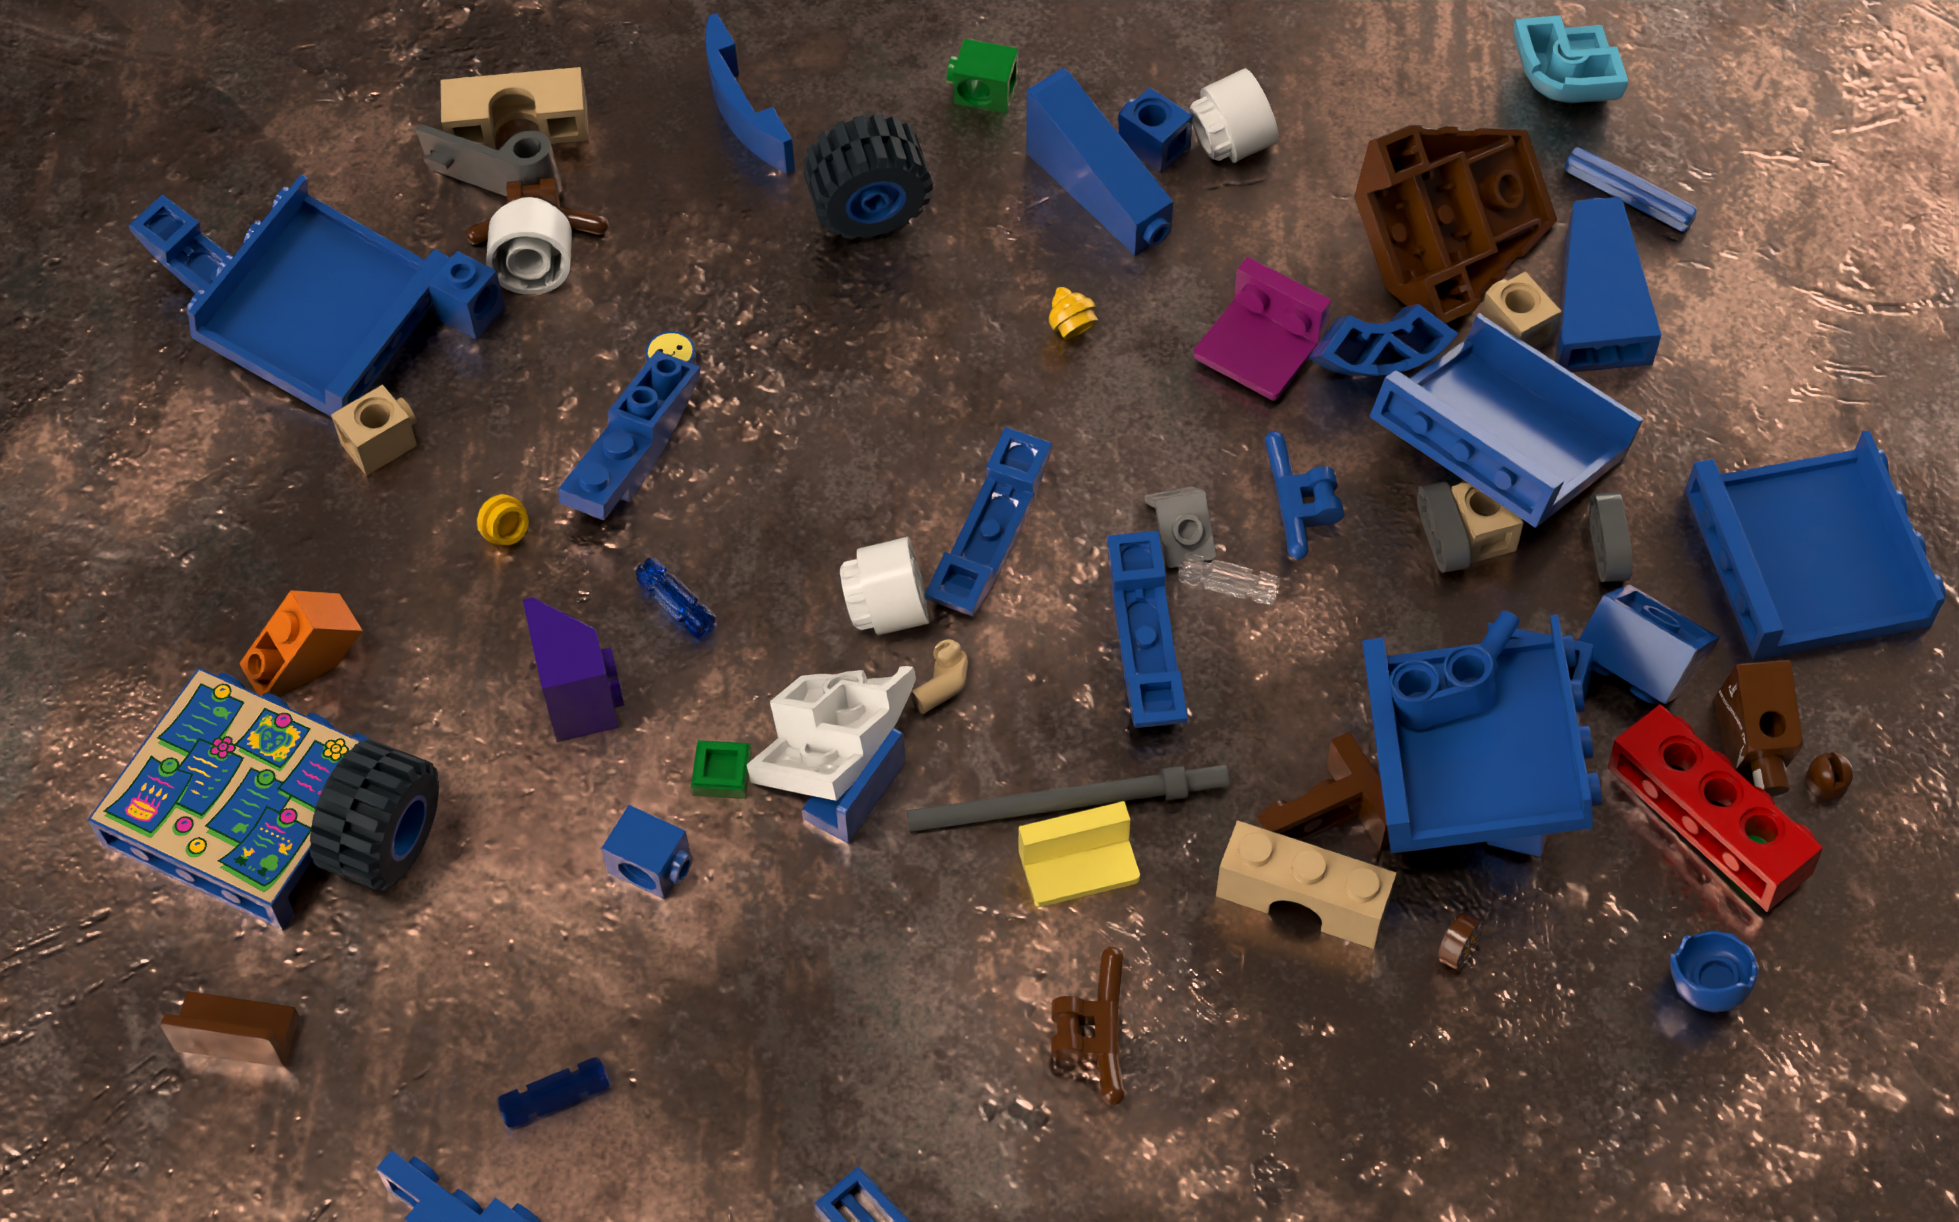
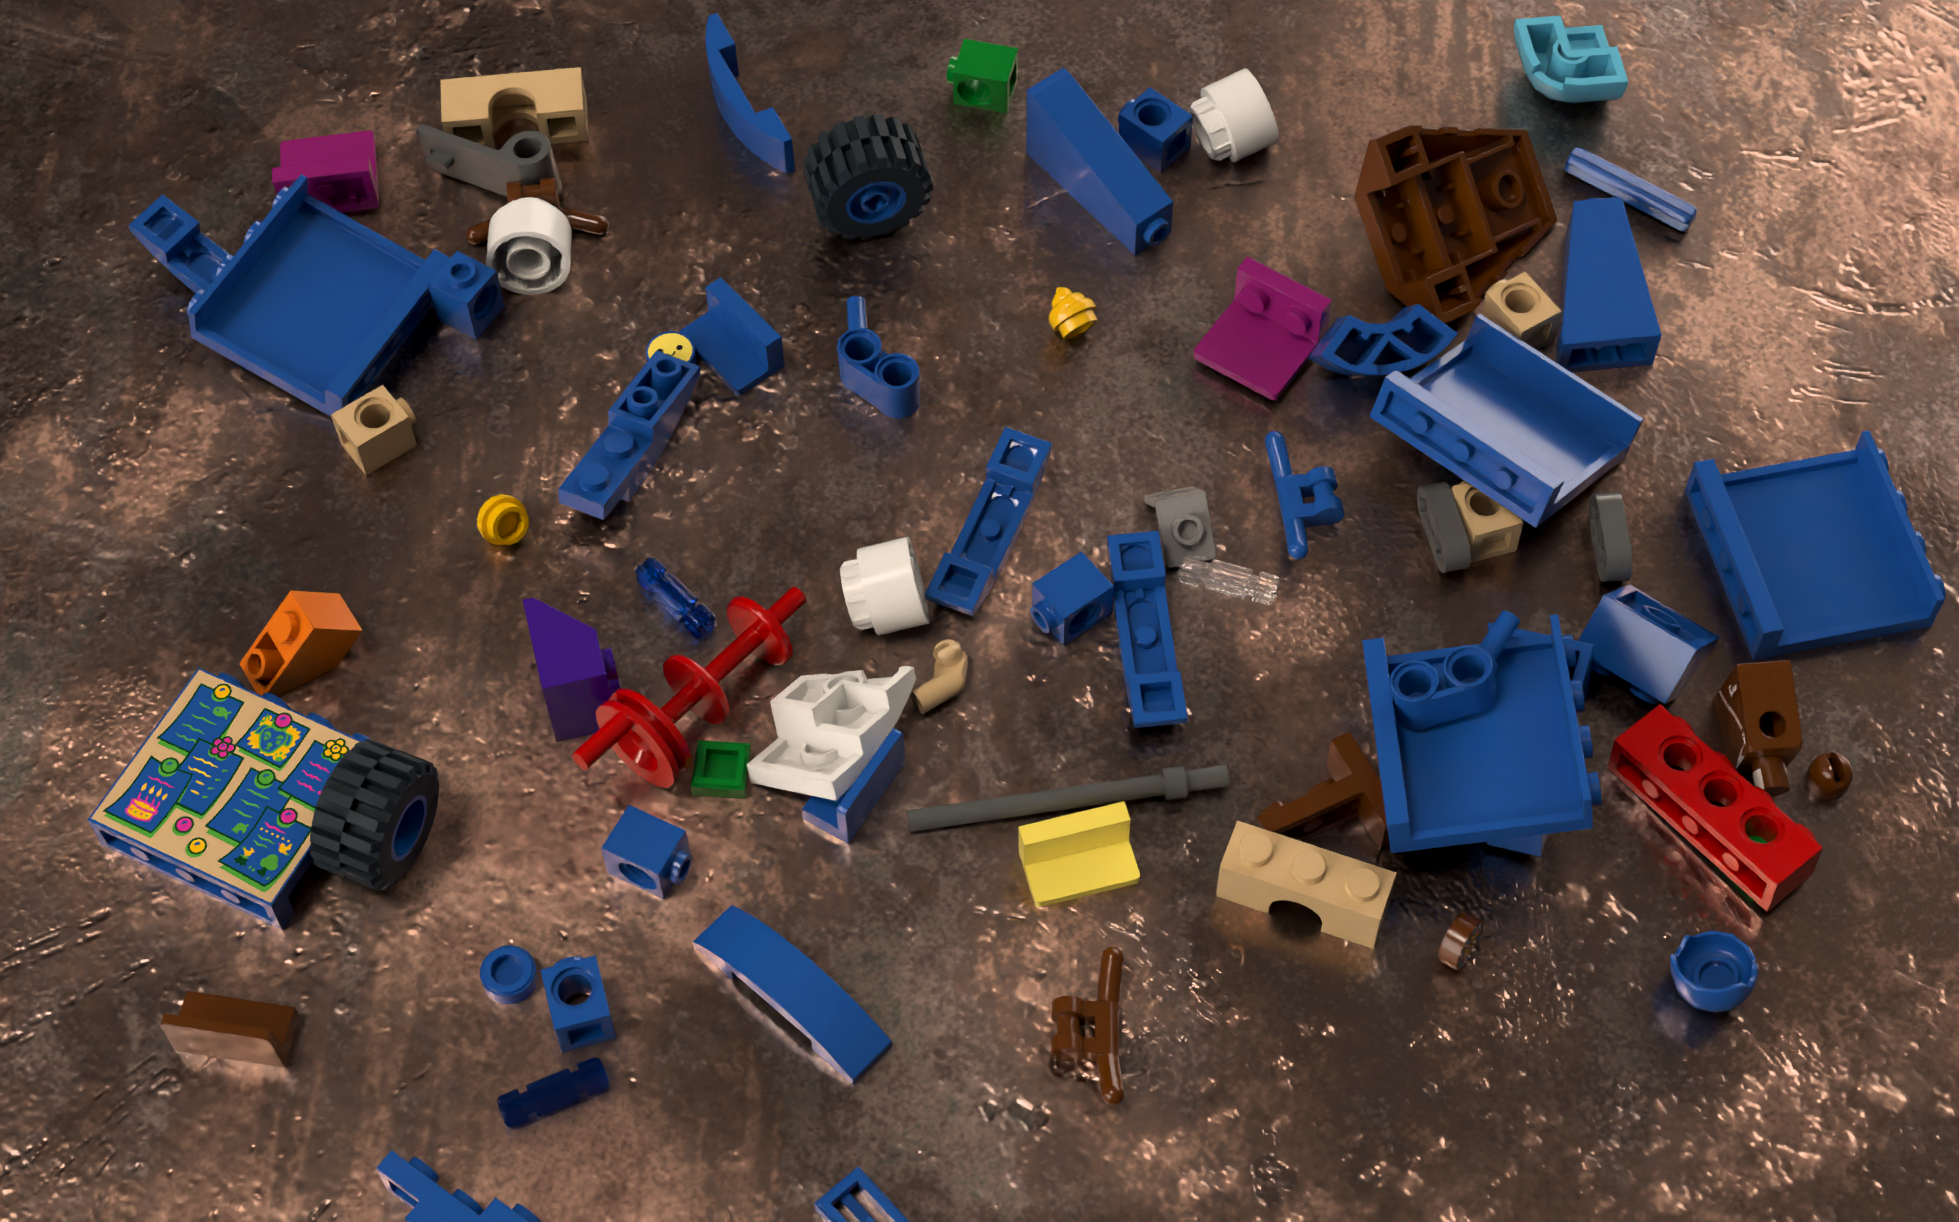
(337, 166): none -> magenta bracket
(509, 974): none -> blue tile
(582, 1023): none -> blue brick
(647, 735): none -> red piece
(735, 340): none -> blue panel
(796, 989): none -> blue slope
(880, 378): none -> blue beam
(1071, 599): none -> blue brick

